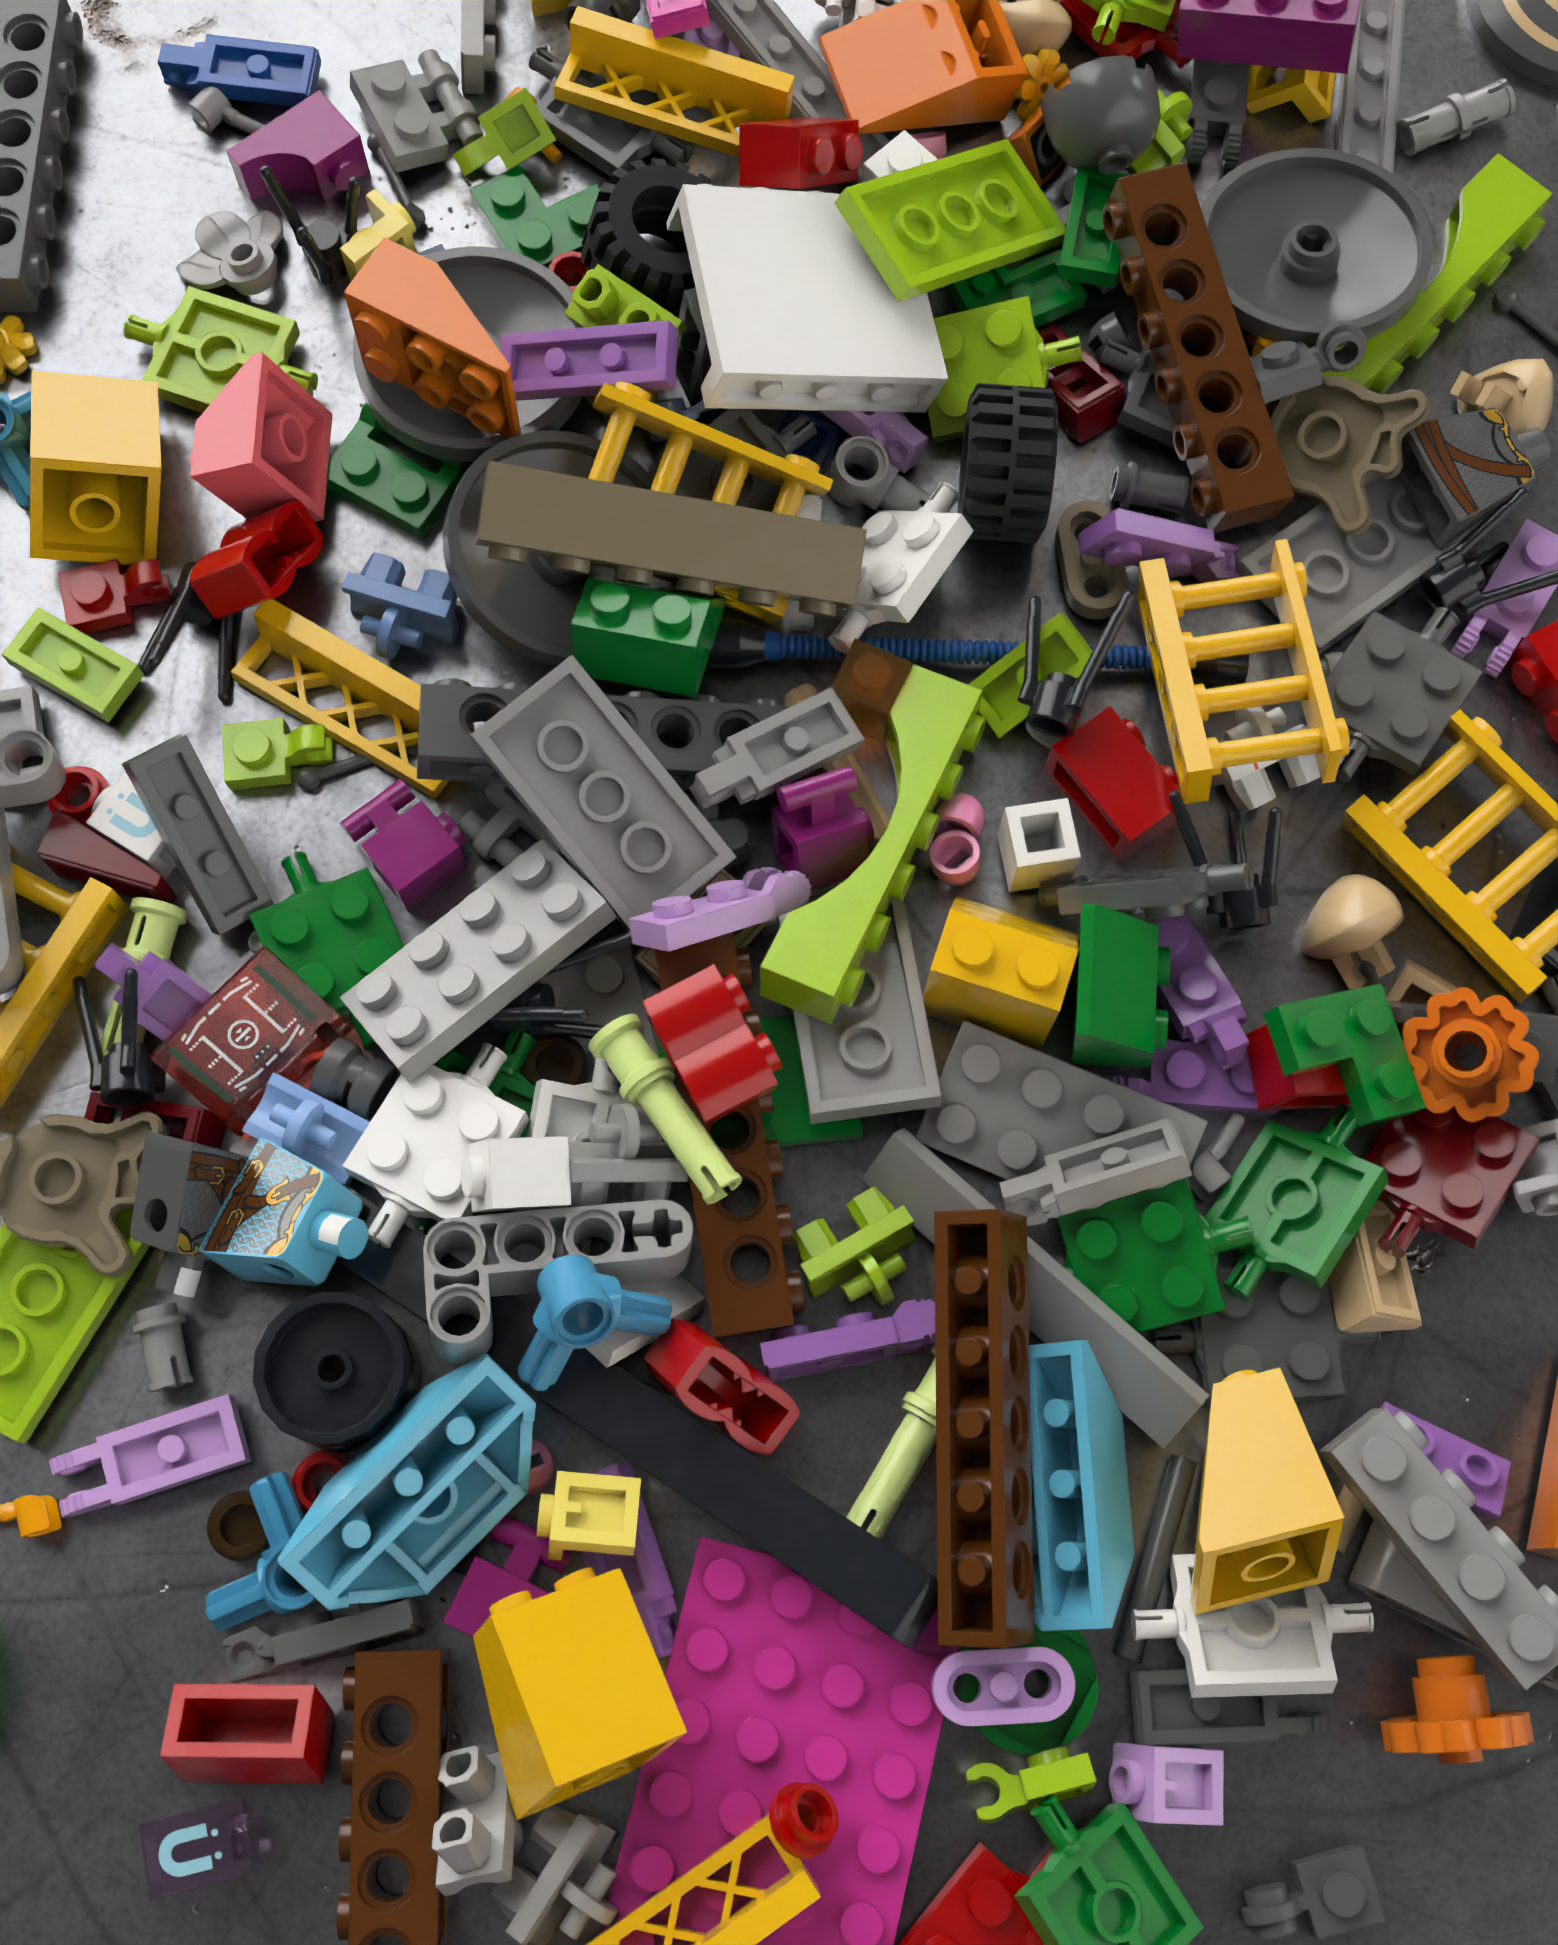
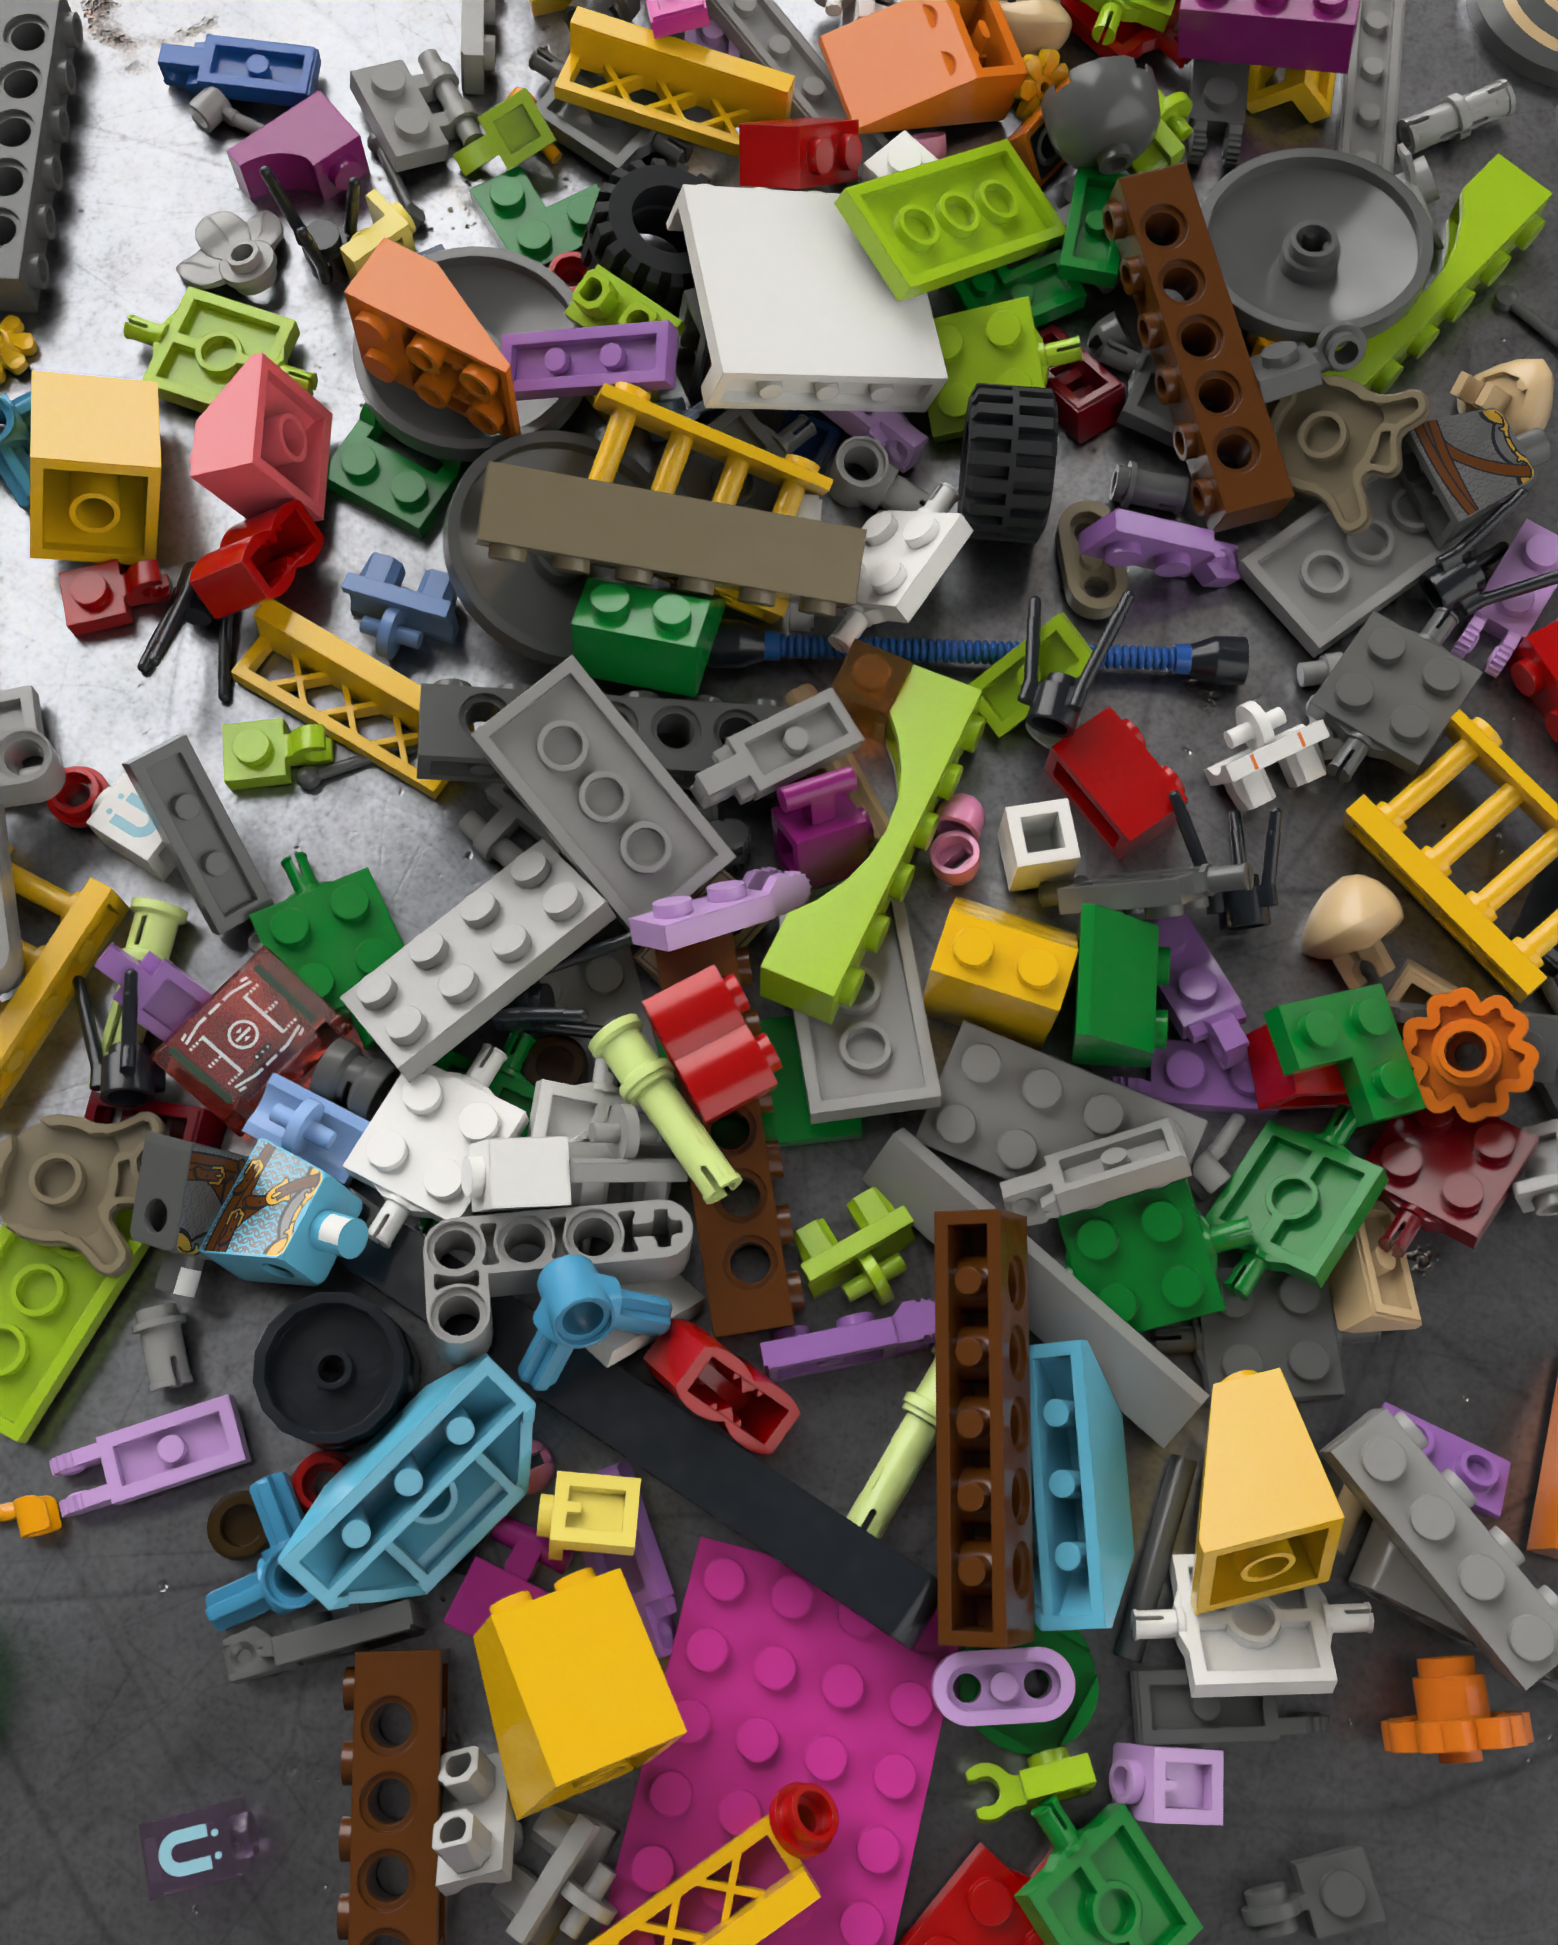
(73, 664): lime plate -> none
(81, 853): slope -> none
(247, 1733): red brick -> none
(409, 851): magenta brick -> none
(1189, 705): yellow fence -> none
(1420, 181): none -> light grey plate

